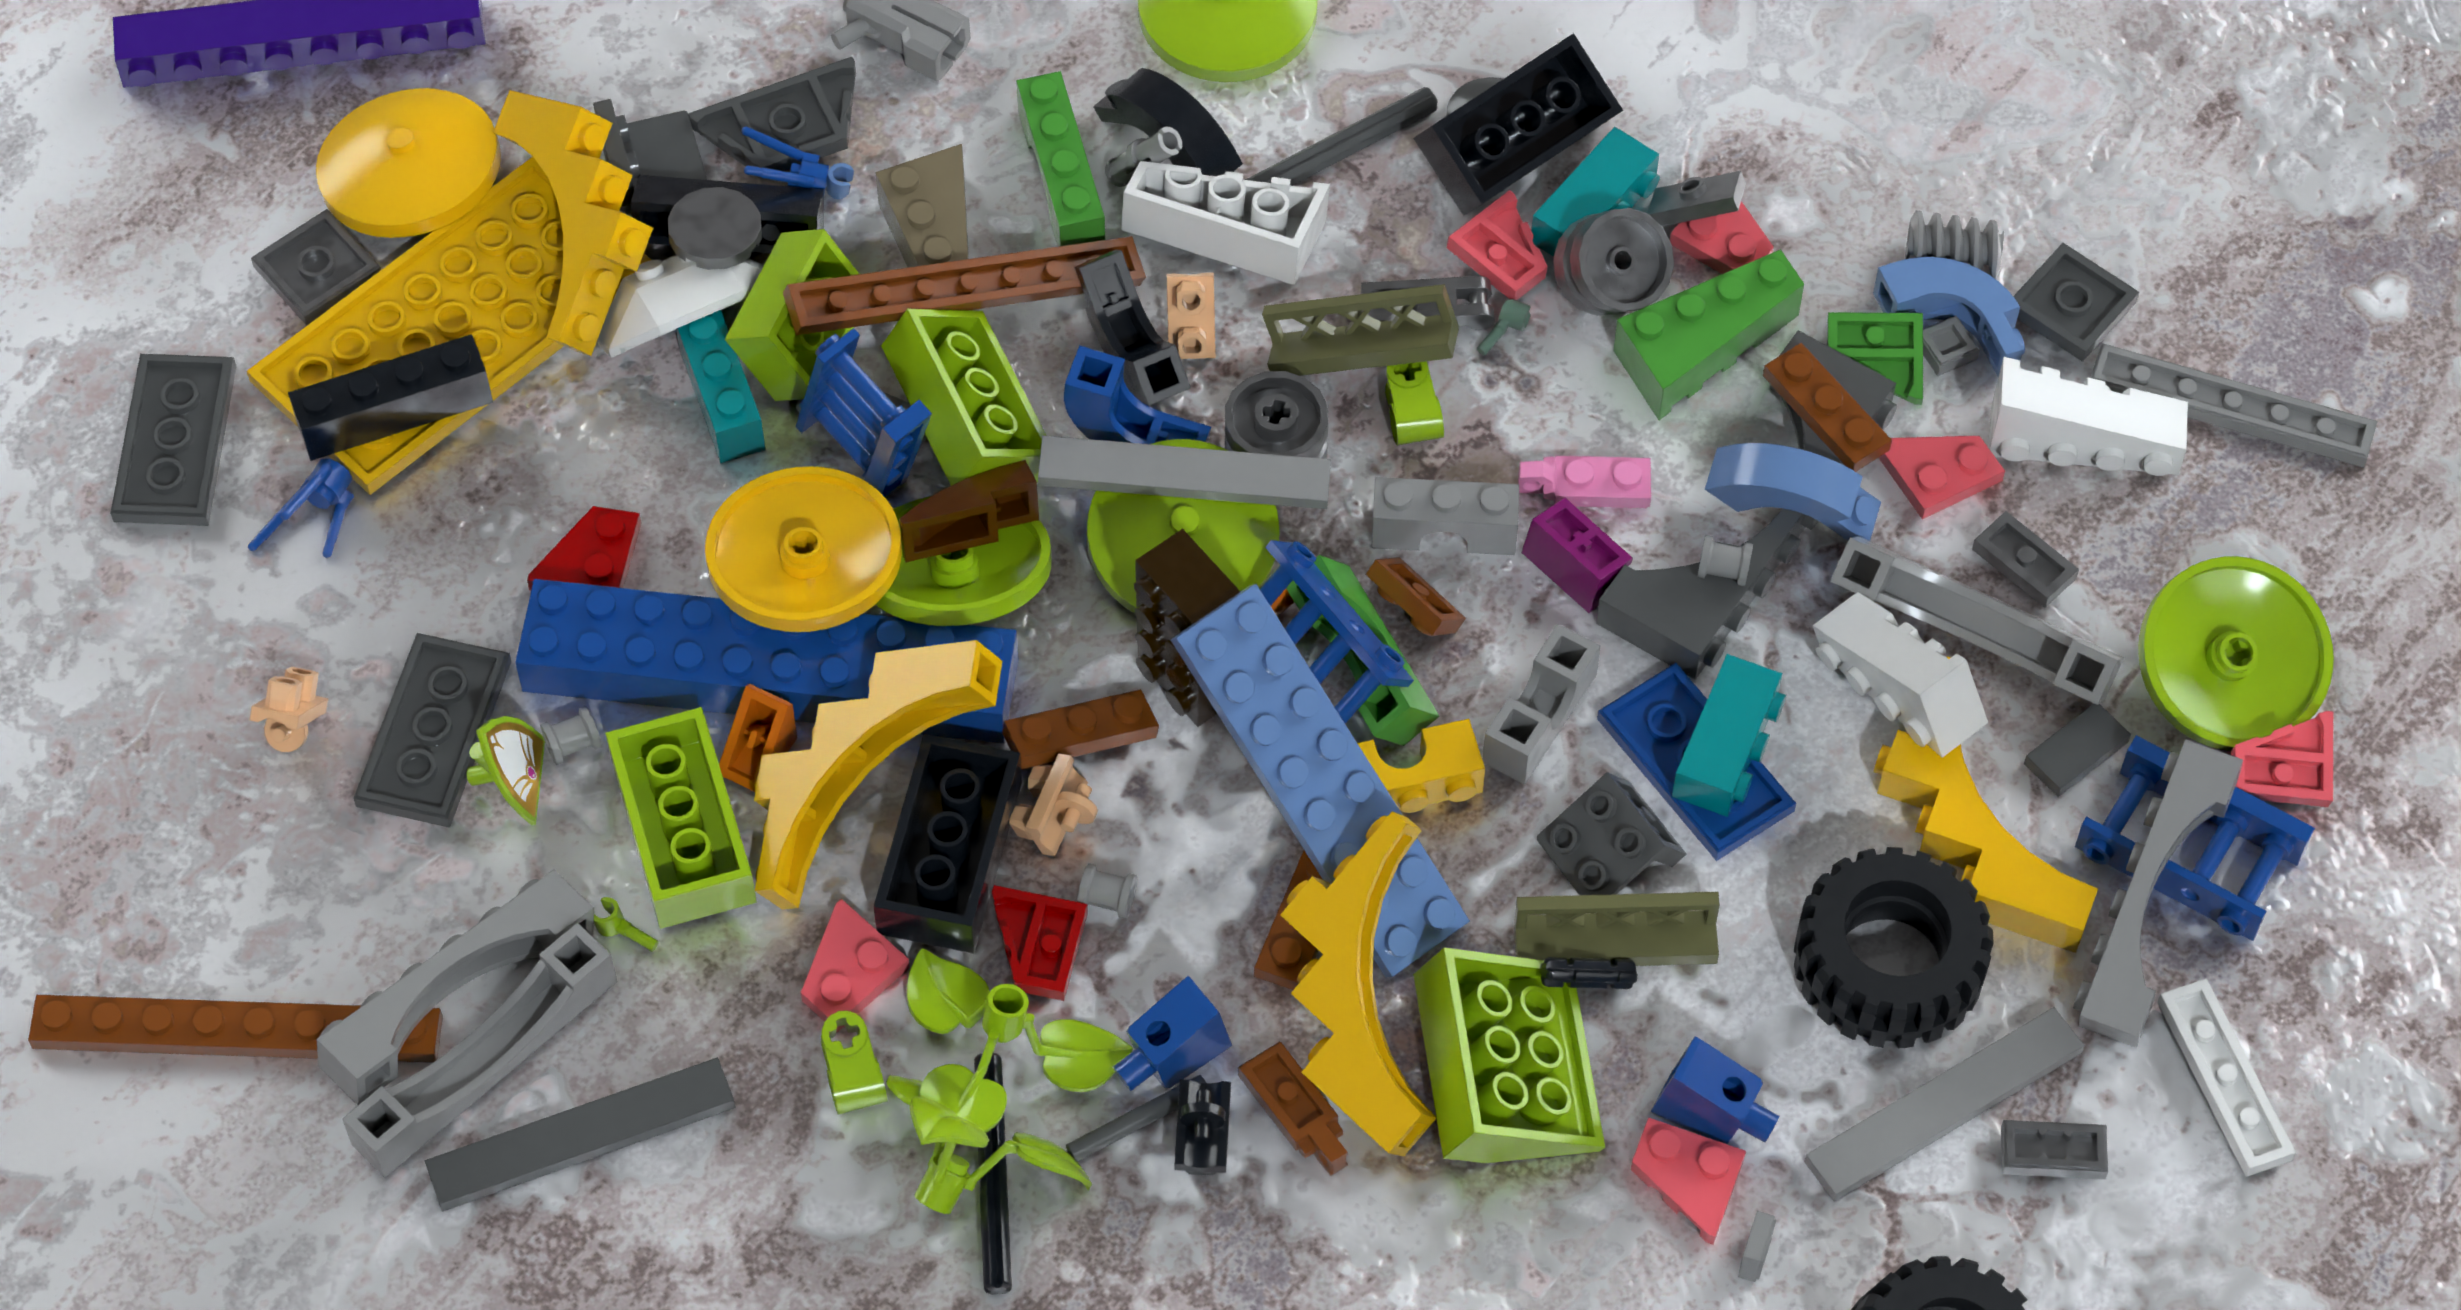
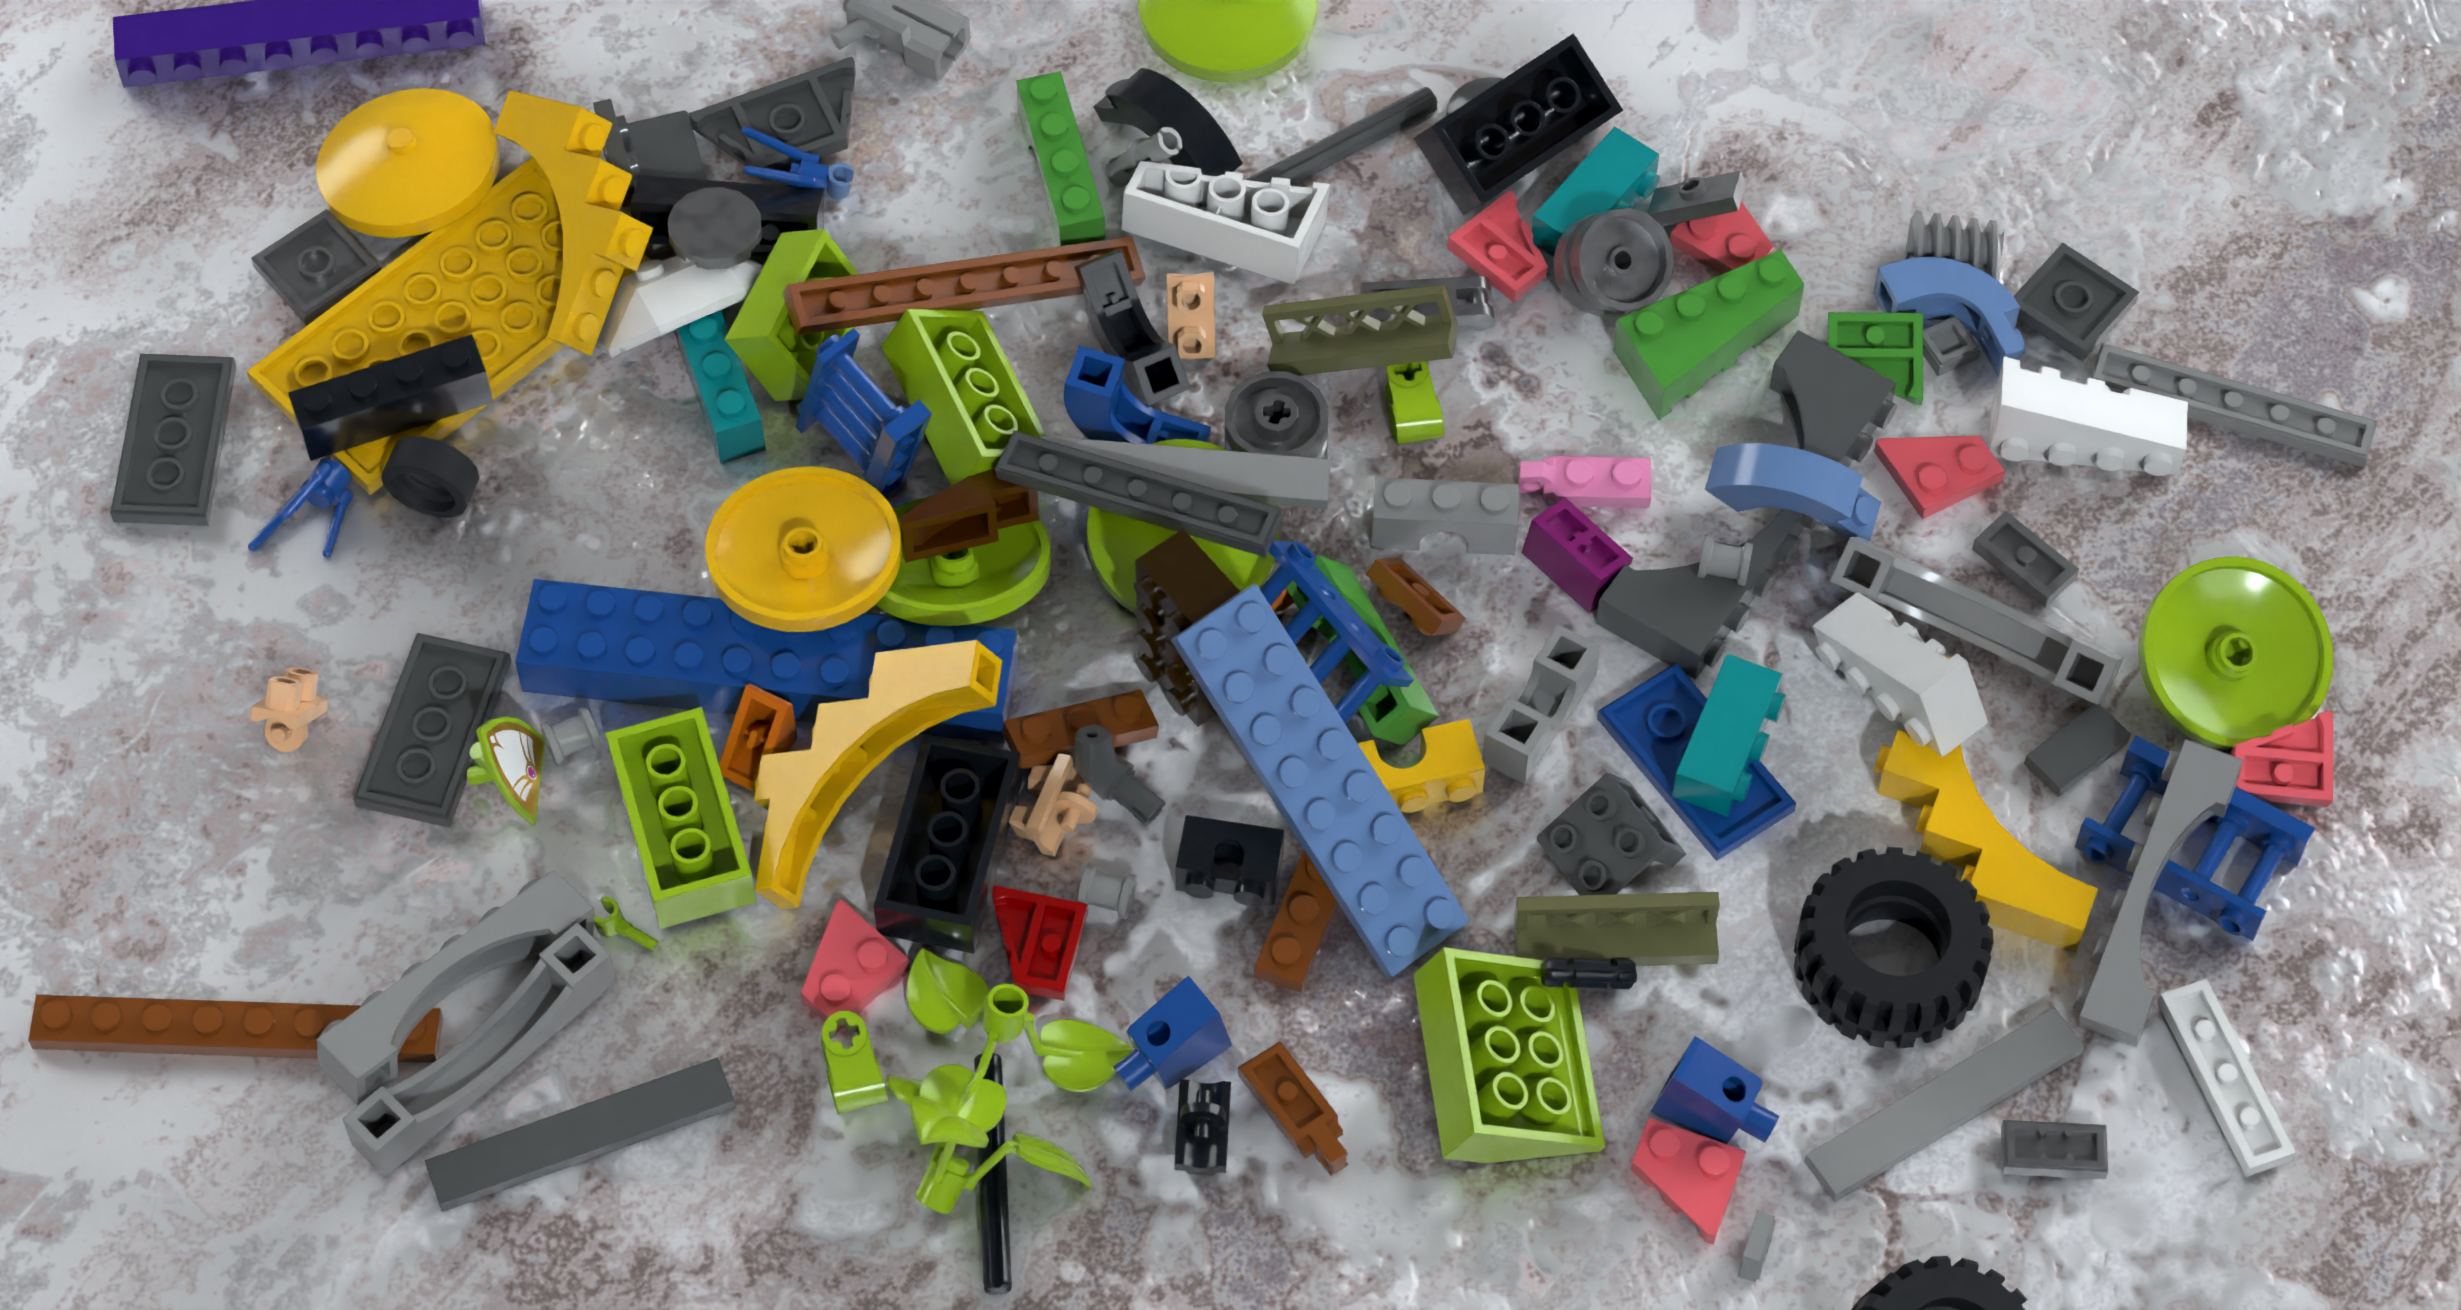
(430, 476): none -> black tyre
(593, 551): red wing -> none
(926, 207): dark tan wedge -> none
(1112, 774): none -> dark grey arm
(1126, 1124): dark grey bar -> none
(1139, 493): none -> dark grey tile
(1213, 842): none -> black brick
(1338, 988): yellow arch -> none
(1513, 315): sand green hand -> none
(1827, 407): dark orange plate -> none

